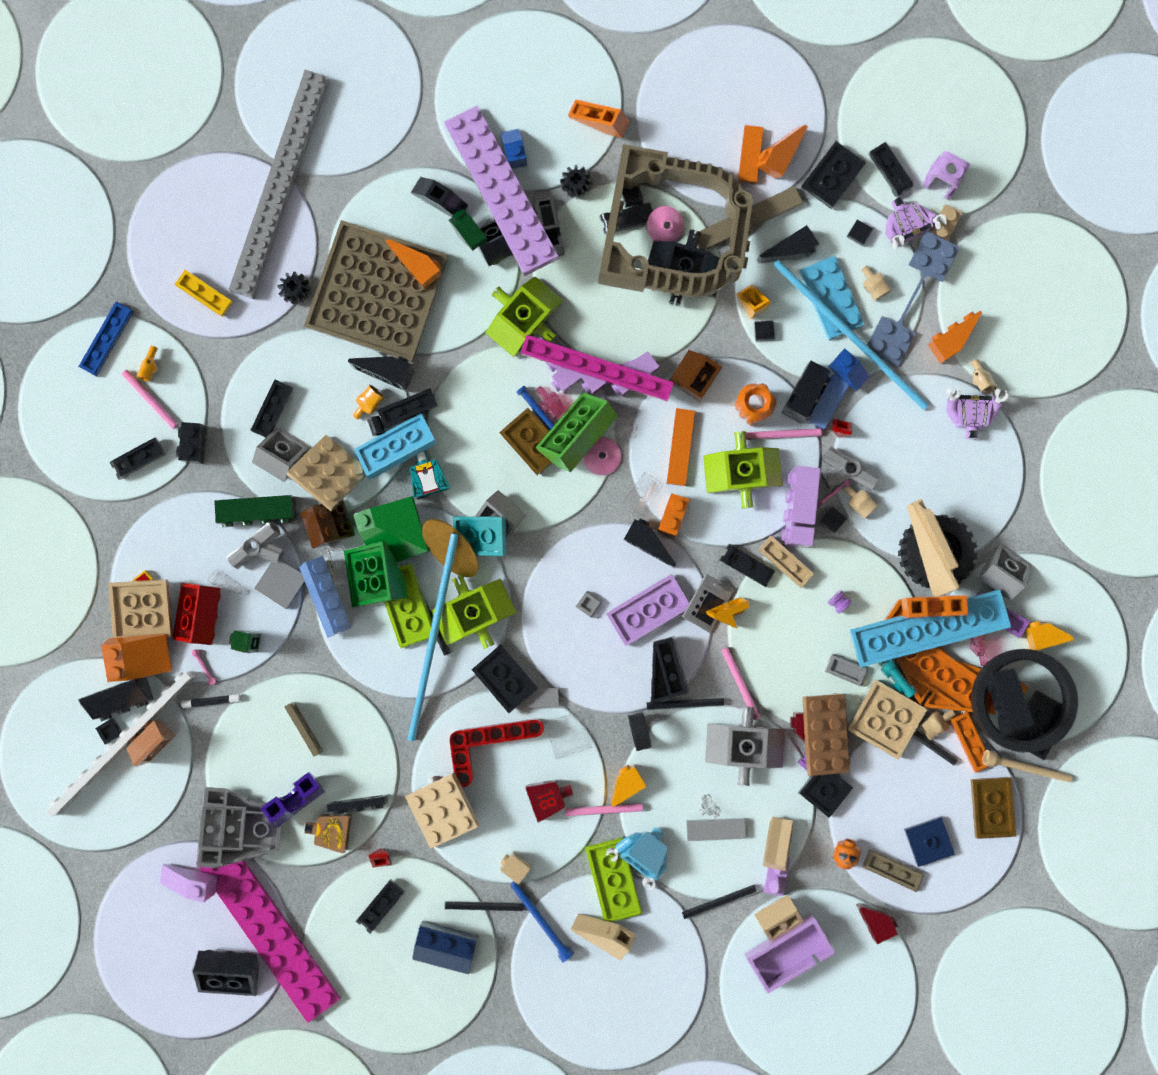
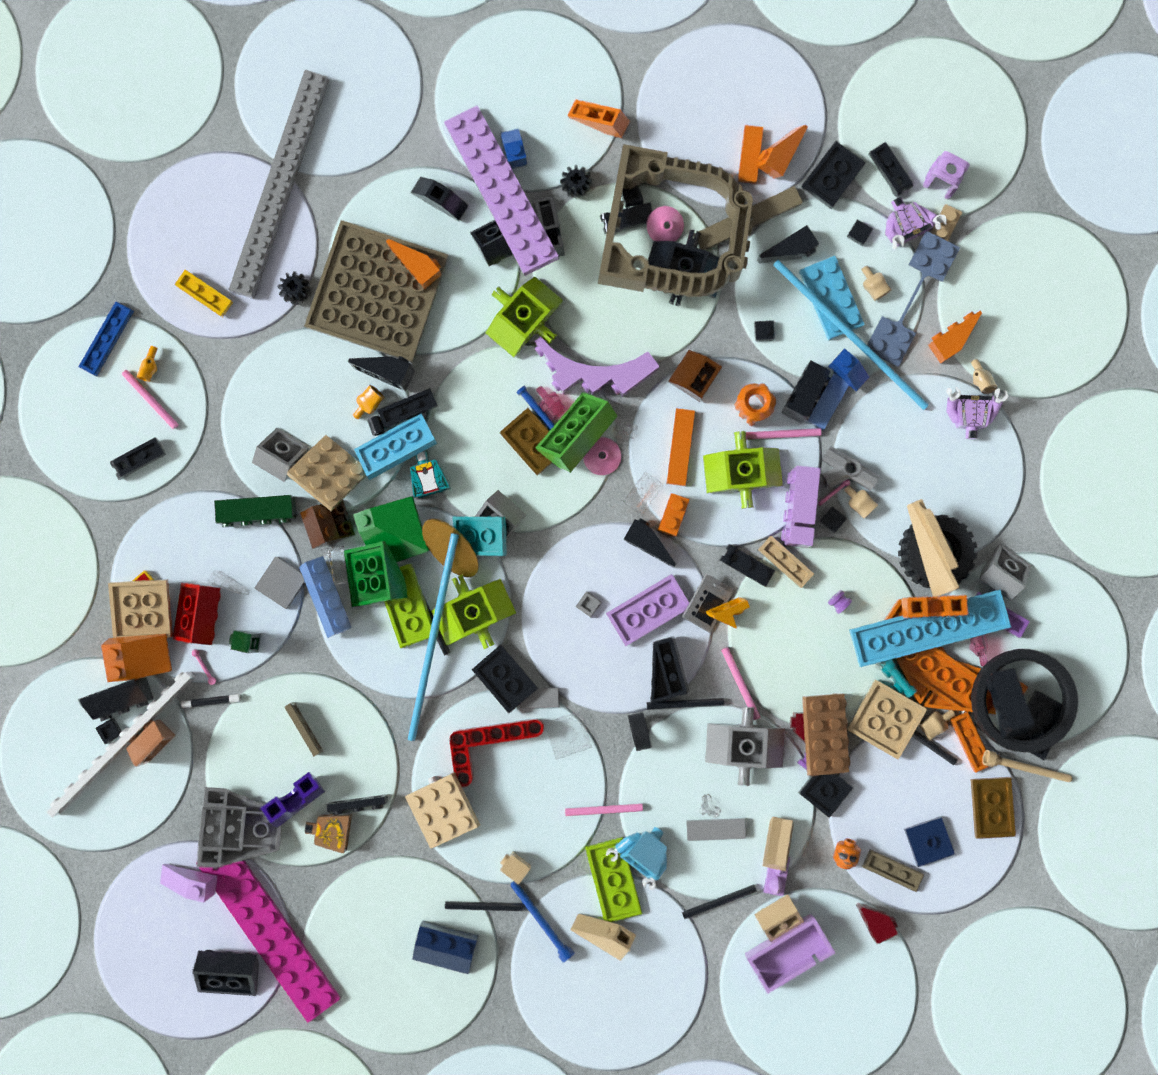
(191, 443): black brick -> none
(265, 548): light grey piece -> none
(271, 408): black plate -> none
(380, 858): red slope -> none
(380, 905): black plate -> none
(467, 229): dark green slope -> none
(547, 798): dark red torso -> none
(596, 368): dark pink plate -> none
(627, 784): light orange slope -> none
(753, 301): light orange slope -> none
(841, 428): red slope -> none
(845, 670): light grey tile -> none
(1045, 635): light orange slope -> none

